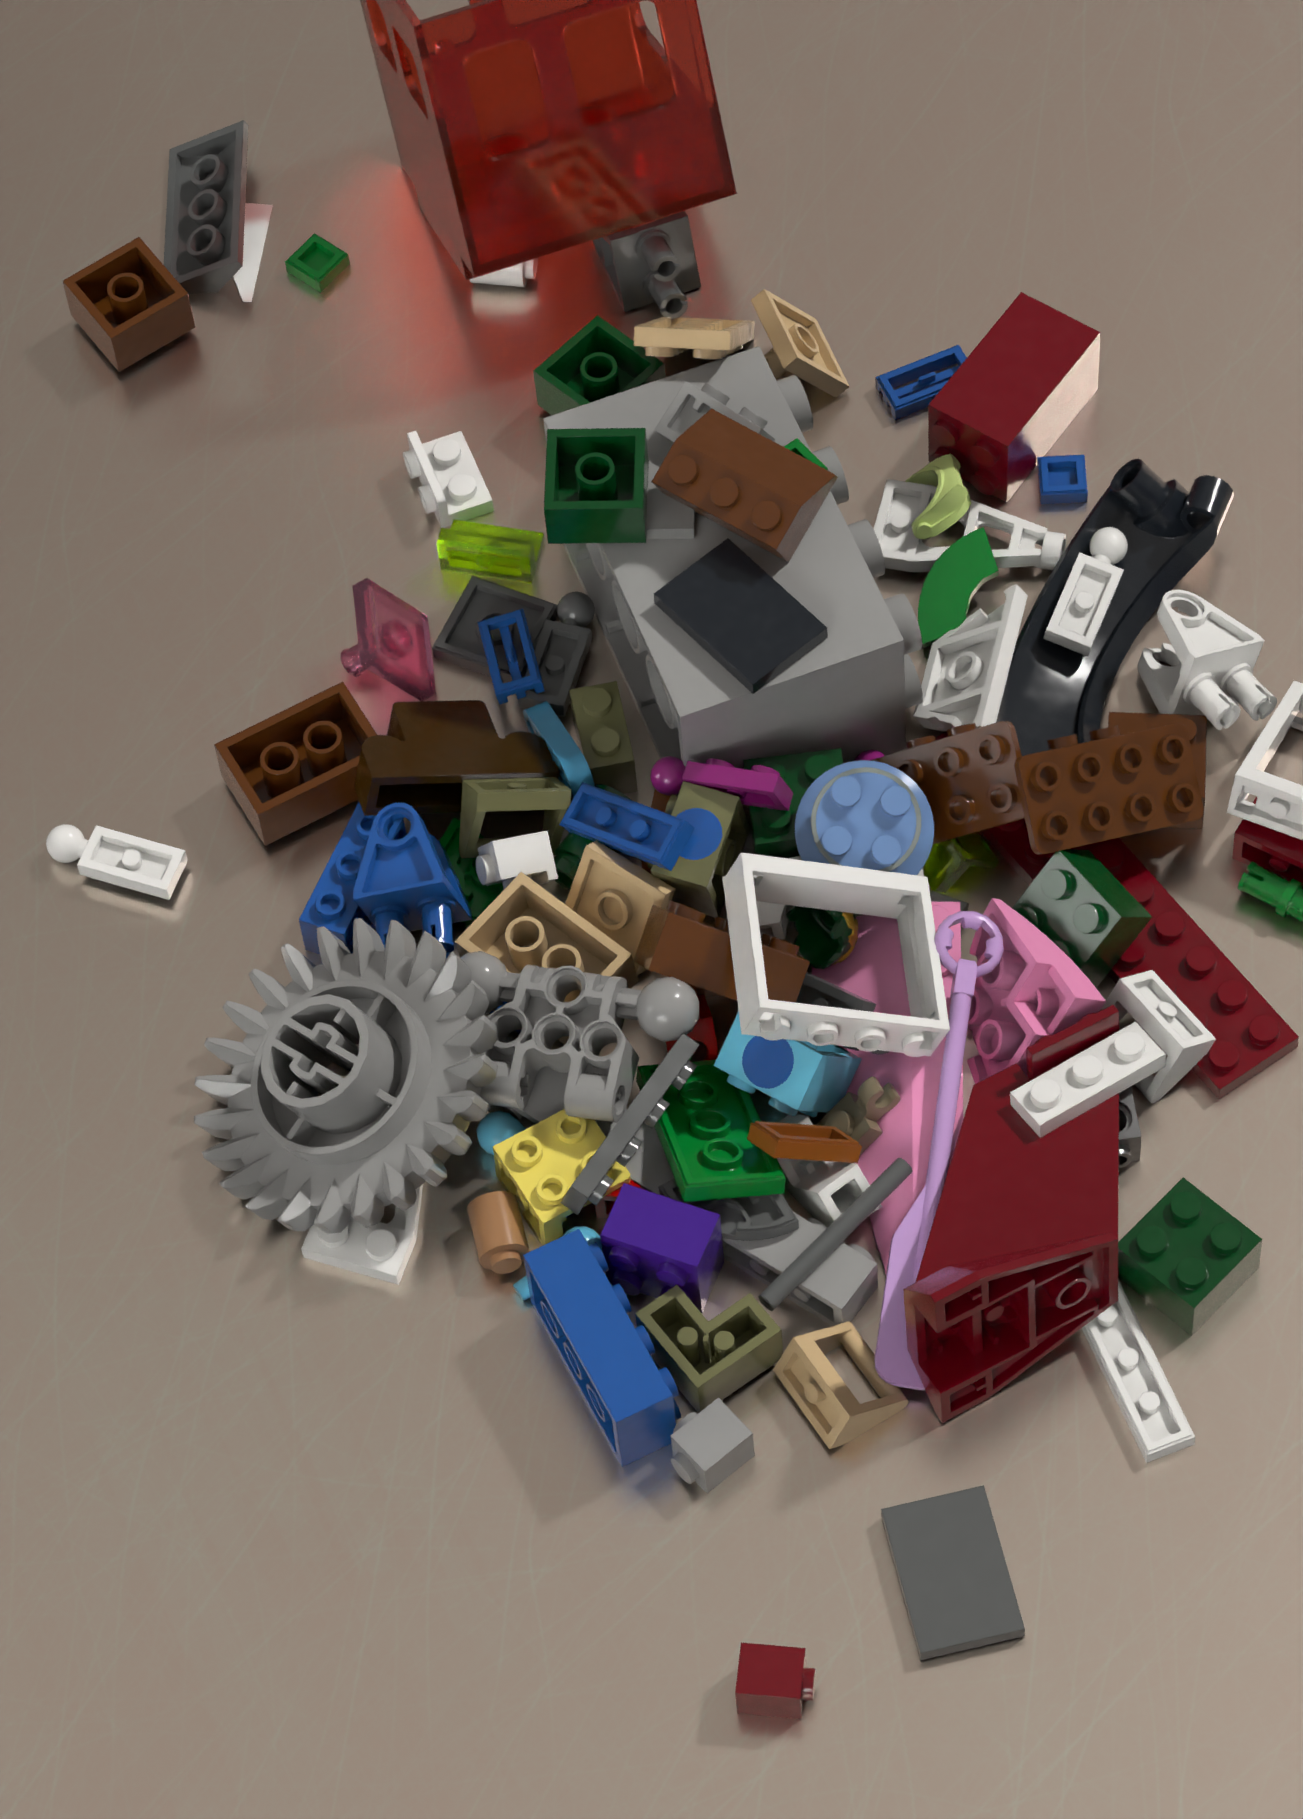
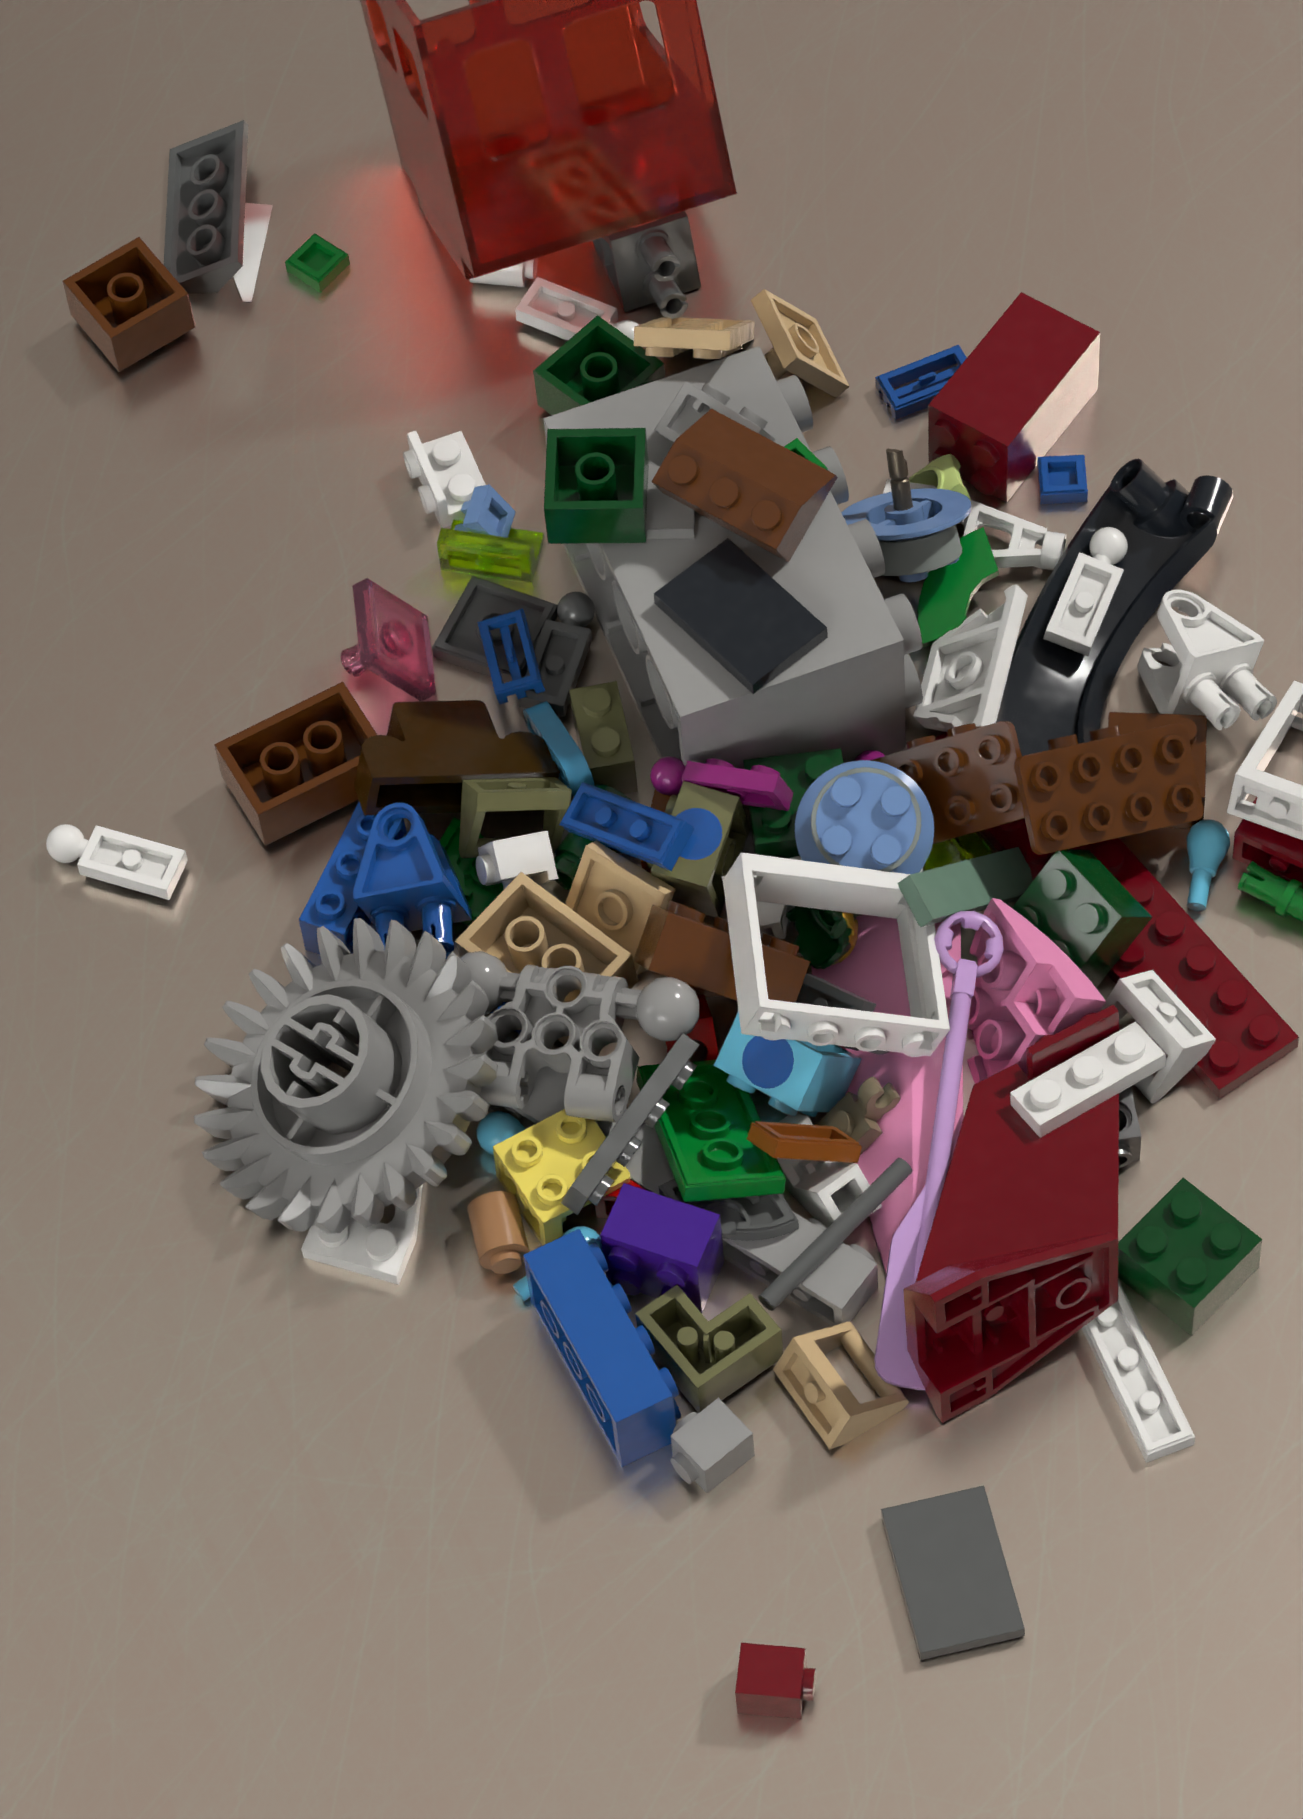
(487, 513): none -> medium blue tile
(565, 311): none -> white plate
(912, 524): none -> piece
(966, 885): none -> sand green tile
(1206, 847): none -> medium azure piece

